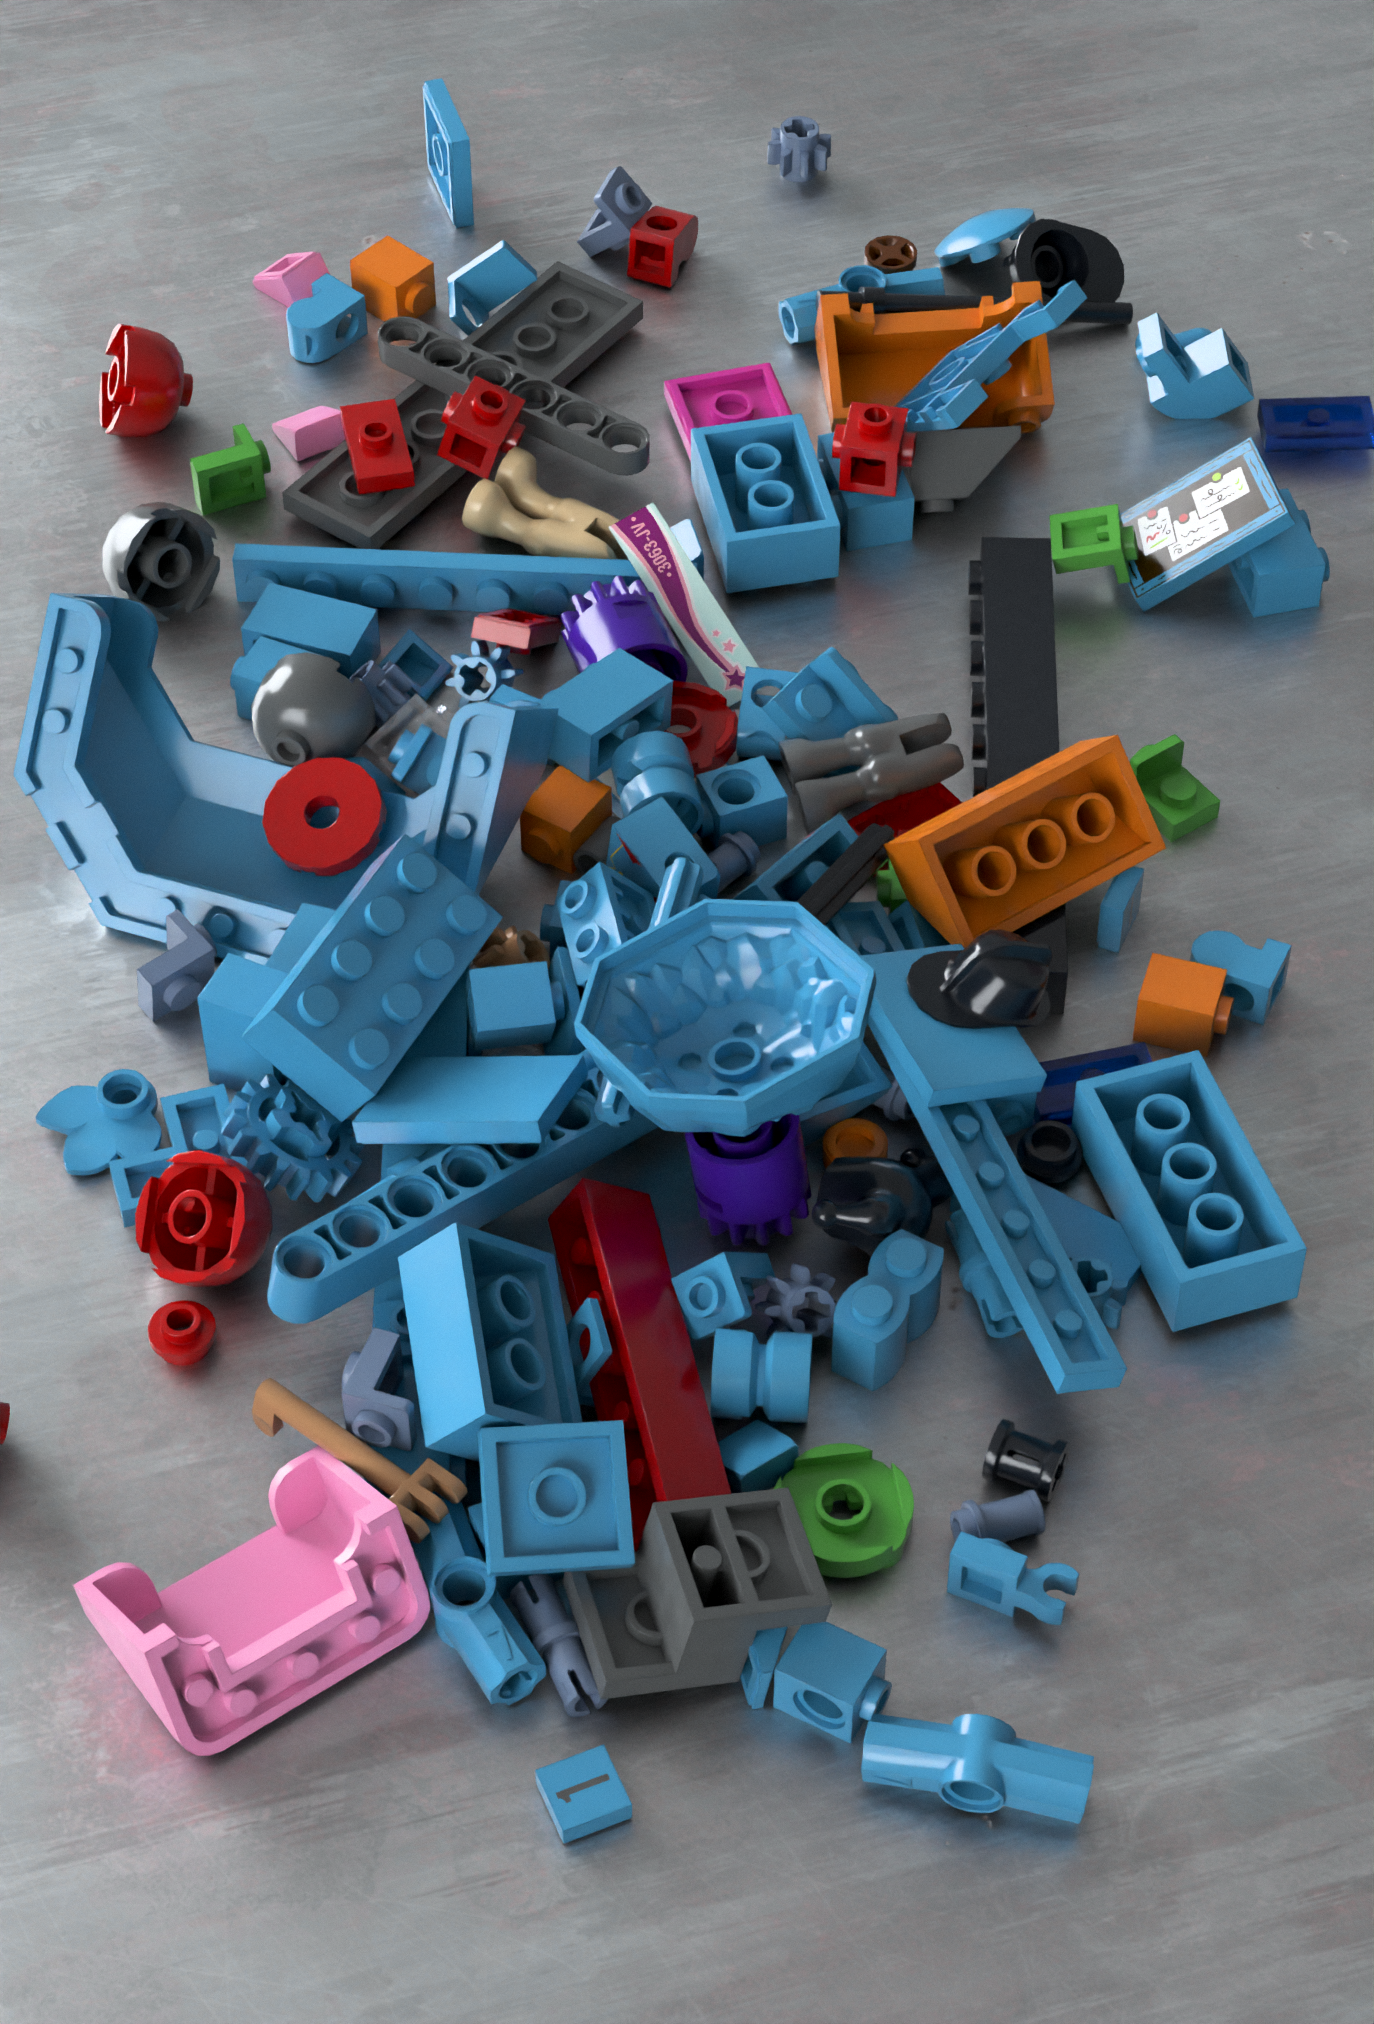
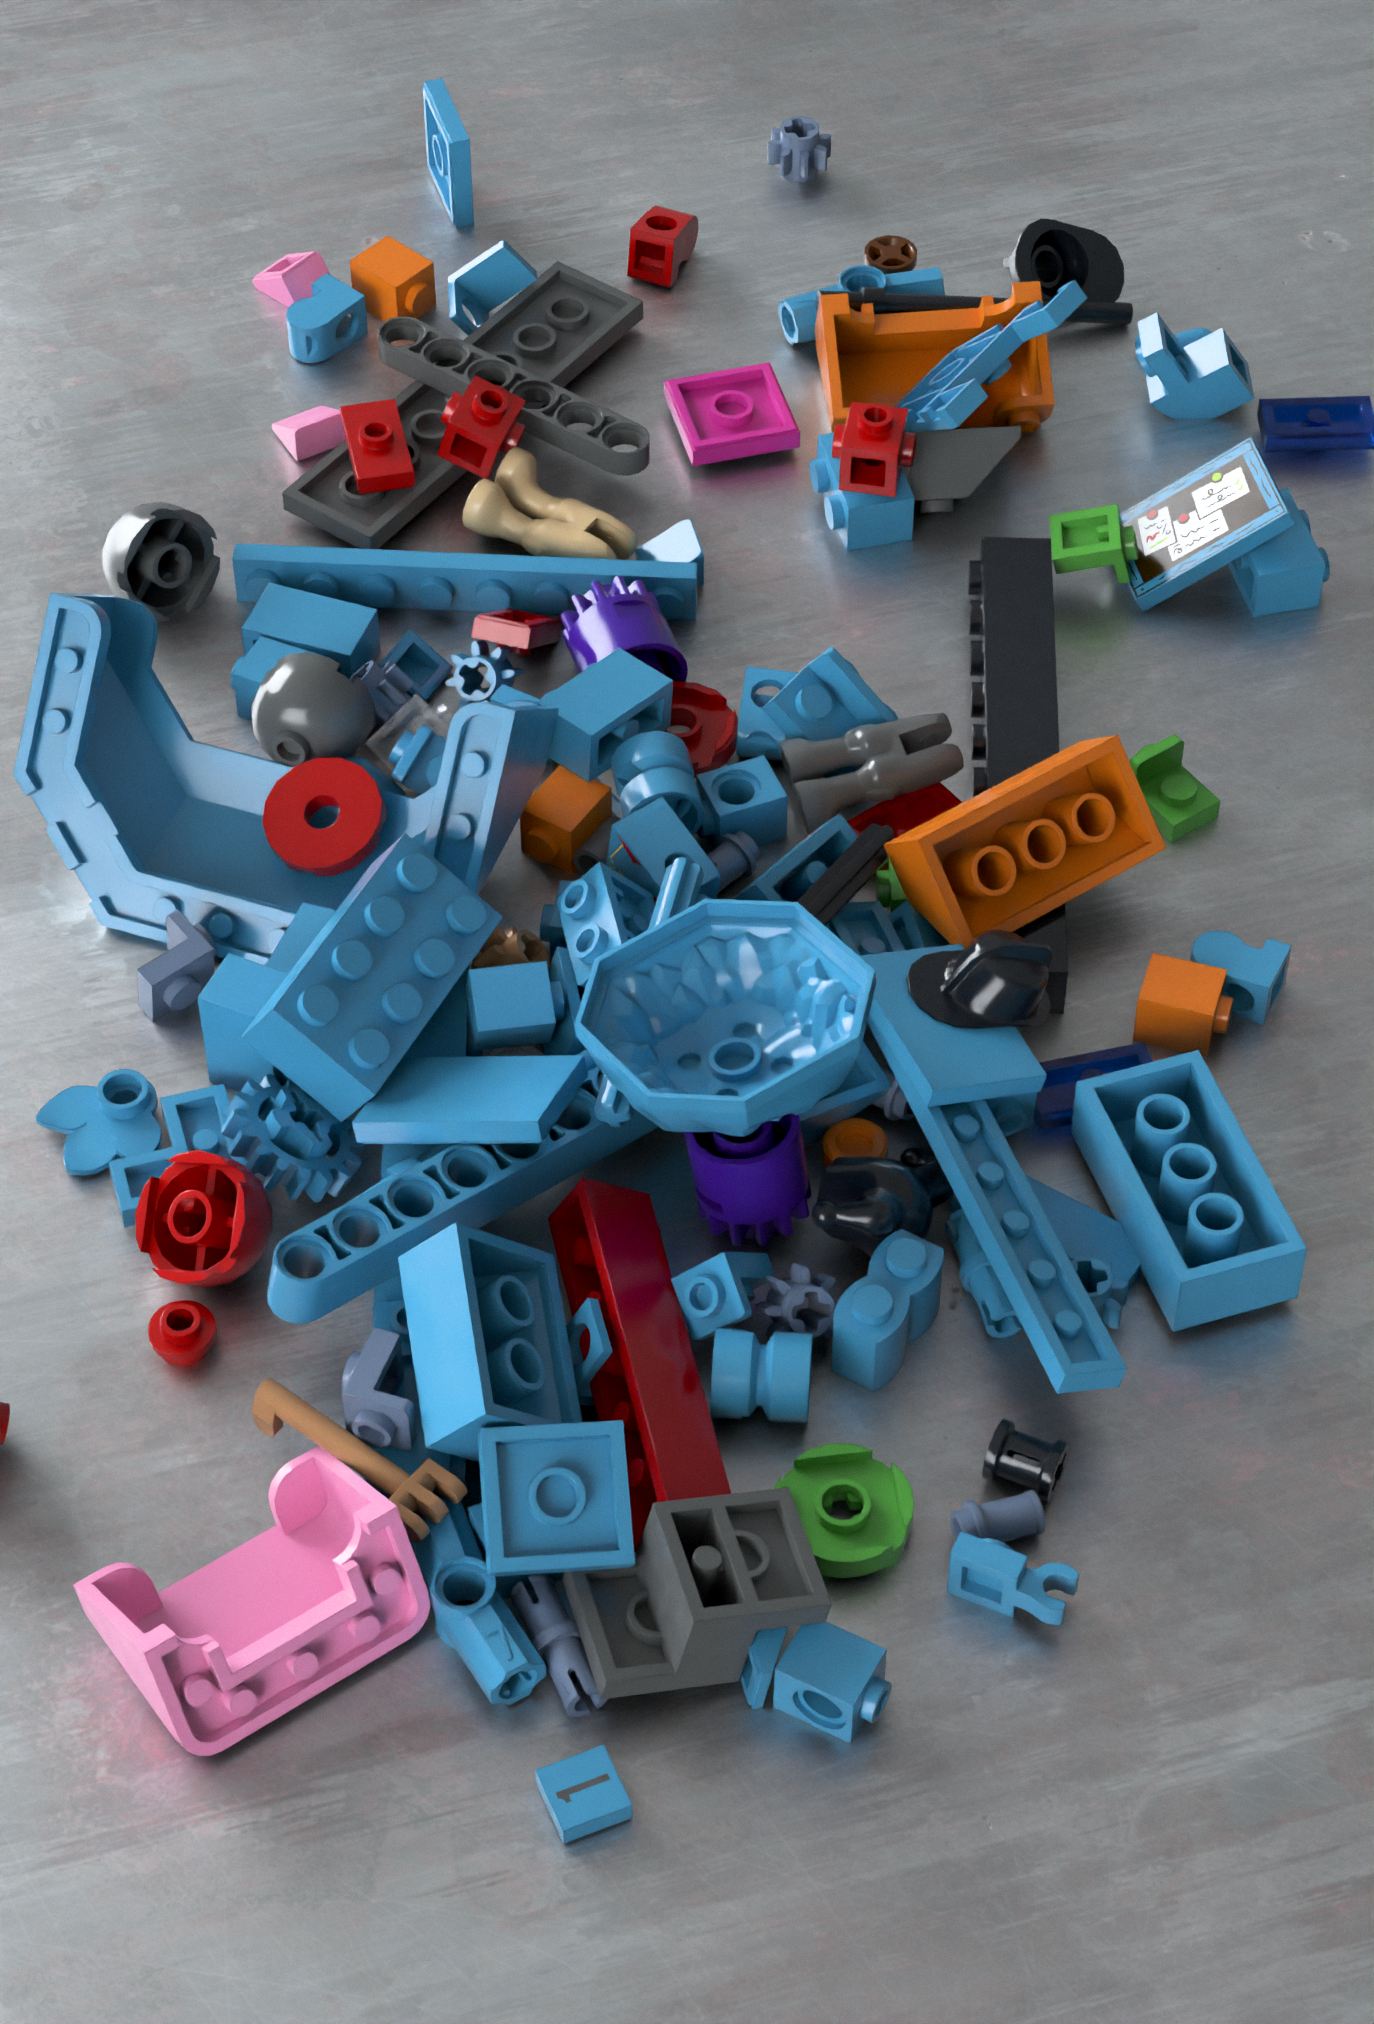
(143, 383): red cylinder -> none
(231, 474): bright green bracket -> none
(620, 207): sand blue bracket -> none
(685, 600): sticker -> none
(757, 1457): dark azure slope -> none
(765, 503): dark azure brick -> none
(977, 1765): dark azure piece -> none
(981, 235): dark azure dish -> none
(1049, 1152): black plate -> none
(1119, 909): dark azure tile -> none

